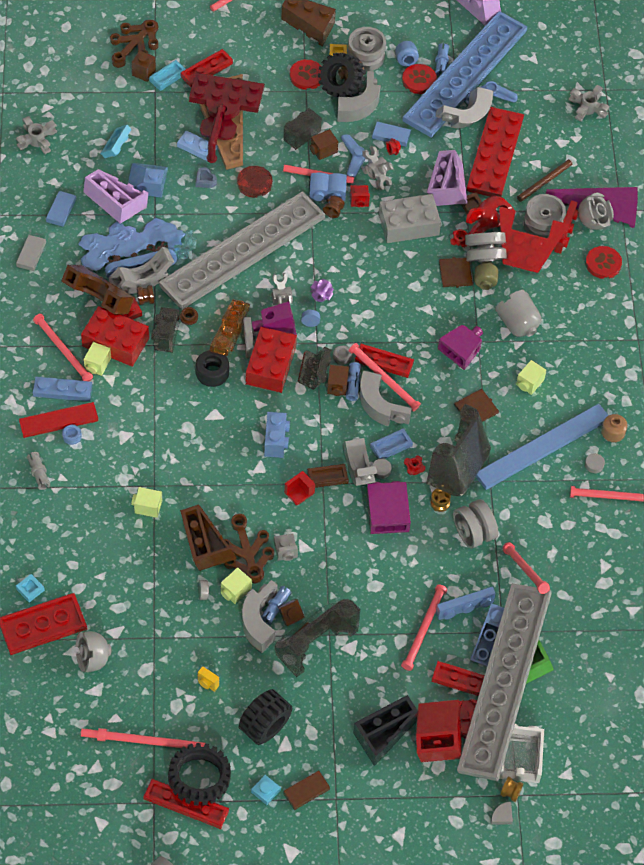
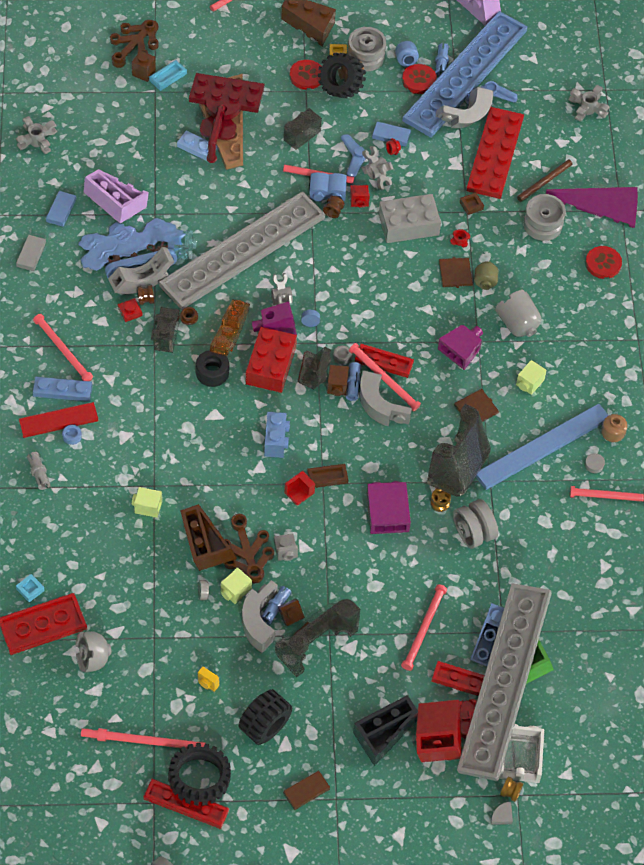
(84, 280): reddish brown arch -> none
(97, 358): yellowish green brick -> none
(115, 142): medium azure plate -> none
(117, 332): red brick -> none
(148, 178): medium blue slope -> none
(205, 178): sand blue tile -> none
(209, 66): red plate -> none
(248, 336): light grey tile -> none
(254, 181): clear red tile -> none
(266, 789): medium azure plate -> none
(321, 290): medium lavender gear -> none
(324, 144): reddish brown brick -> none
(358, 462): light grey arch -> none
(361, 106): light grey arch -> none
(383, 468): light grey tile -> none
(391, 444): medium blue tile -> none
(414, 470): red plate -> none
(448, 179): lavender wedge -> none
(465, 603): medium blue plate -> none
(486, 214): red piece -> none
(486, 247): light grey wheel -> none
(525, 249): red wing -> none
(542, 586): coral bar -> none
(572, 214): red plate -> none
(595, 212): light grey cylinder -> none

